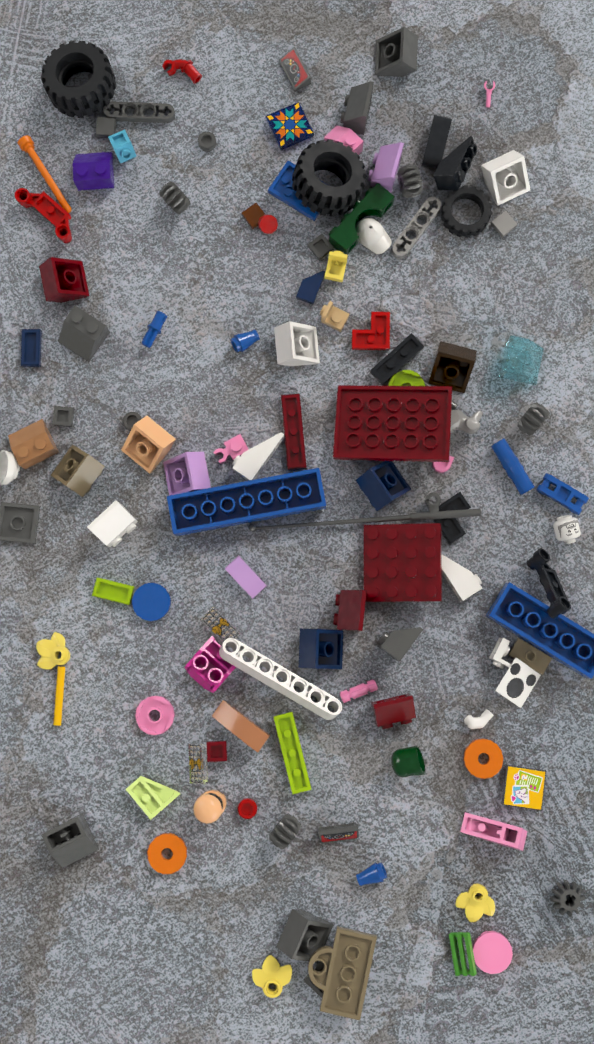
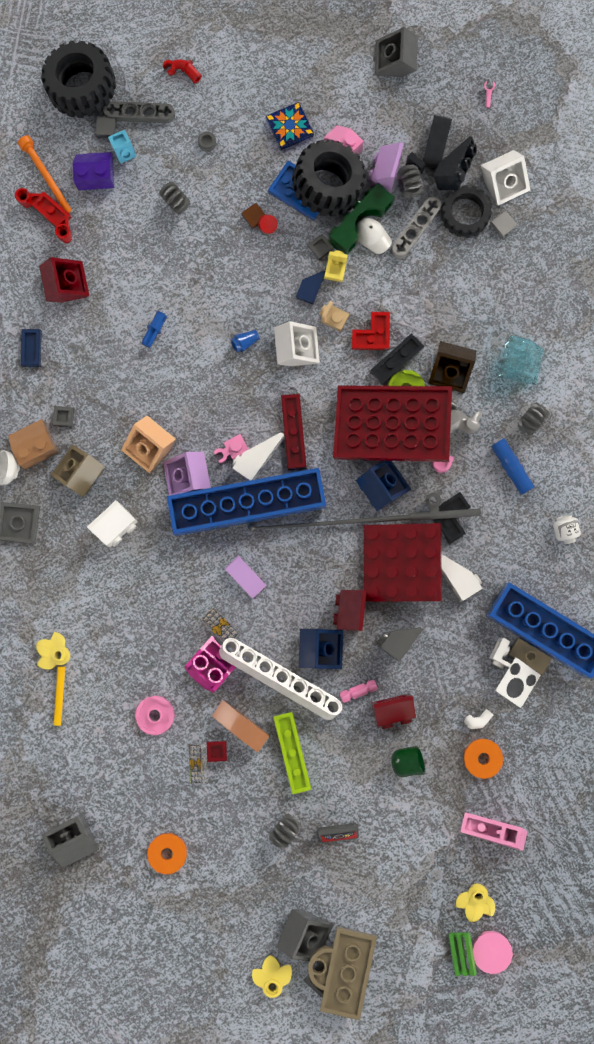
(82, 333): dark grey slope -> none
(113, 591): lime tile -> none
(130, 419): dark grey tile -> none
(151, 602): blue tile -> none
(151, 795): yellowish green wing -> none
(208, 807): light nougat helmet -> none
(247, 808): red tile -> none
(295, 69): slope -> none
(358, 107): dark grey slope -> none
(373, 874): blue cone -> none
(413, 159): none -> black tile
(523, 787): tile -> none
(548, 578): black plate -> none
(560, 898): dark grey gear -> none
(562, 493): blue plate -> none

